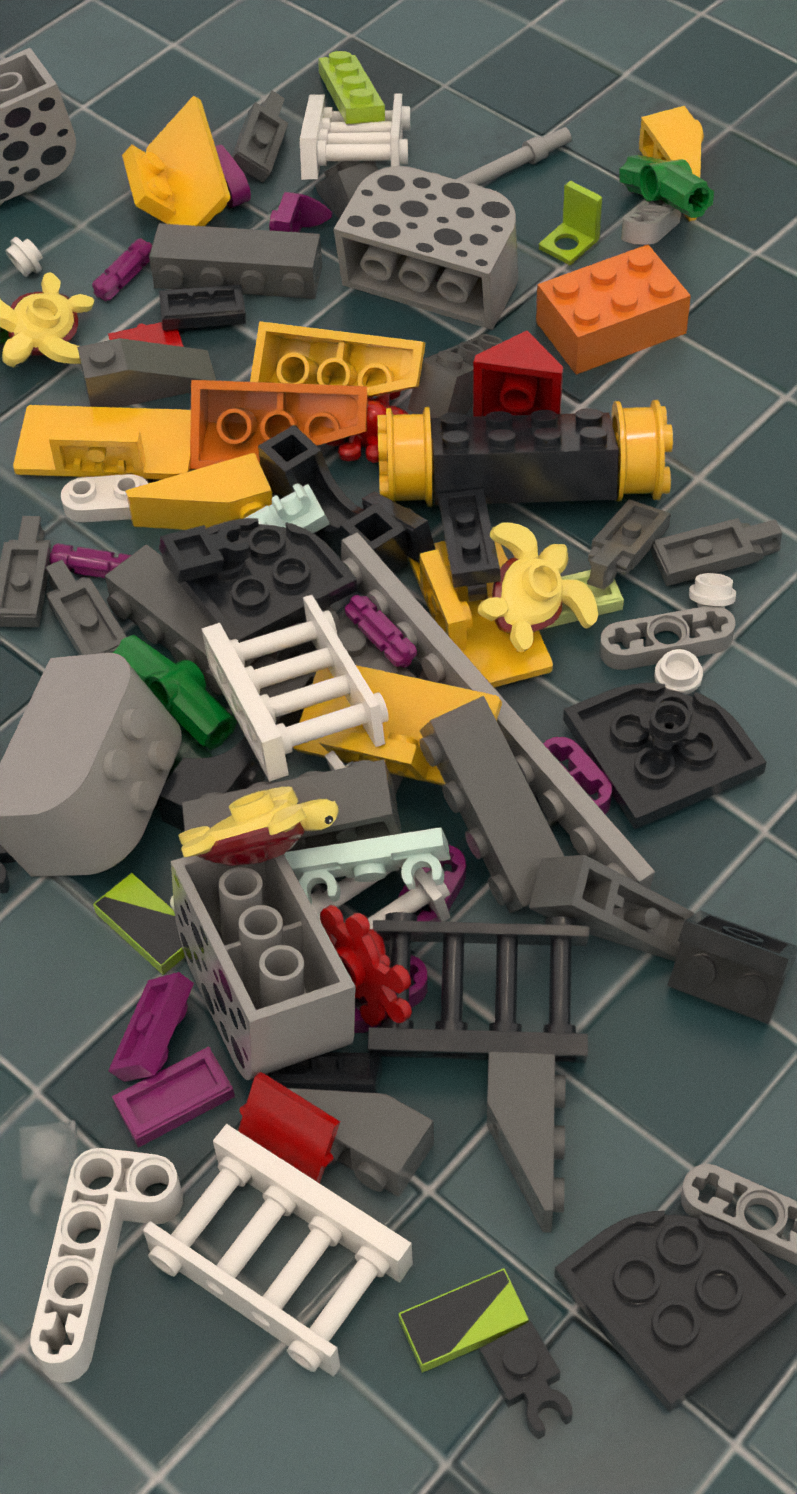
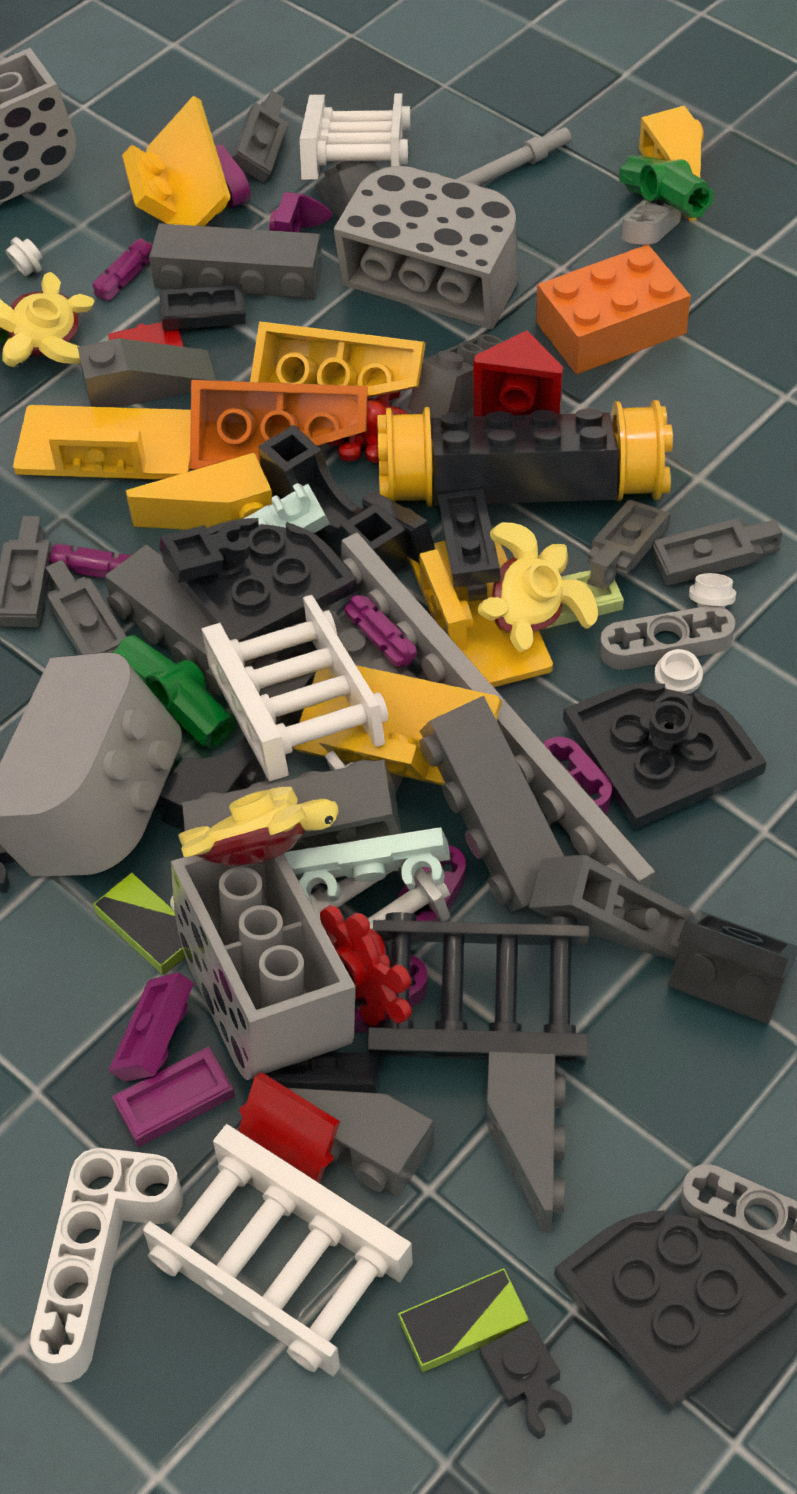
(47, 1161): clear plate -> none
(99, 497): white plate -> none
(351, 88): lime plate -> none
(580, 223): lime bracket -> none

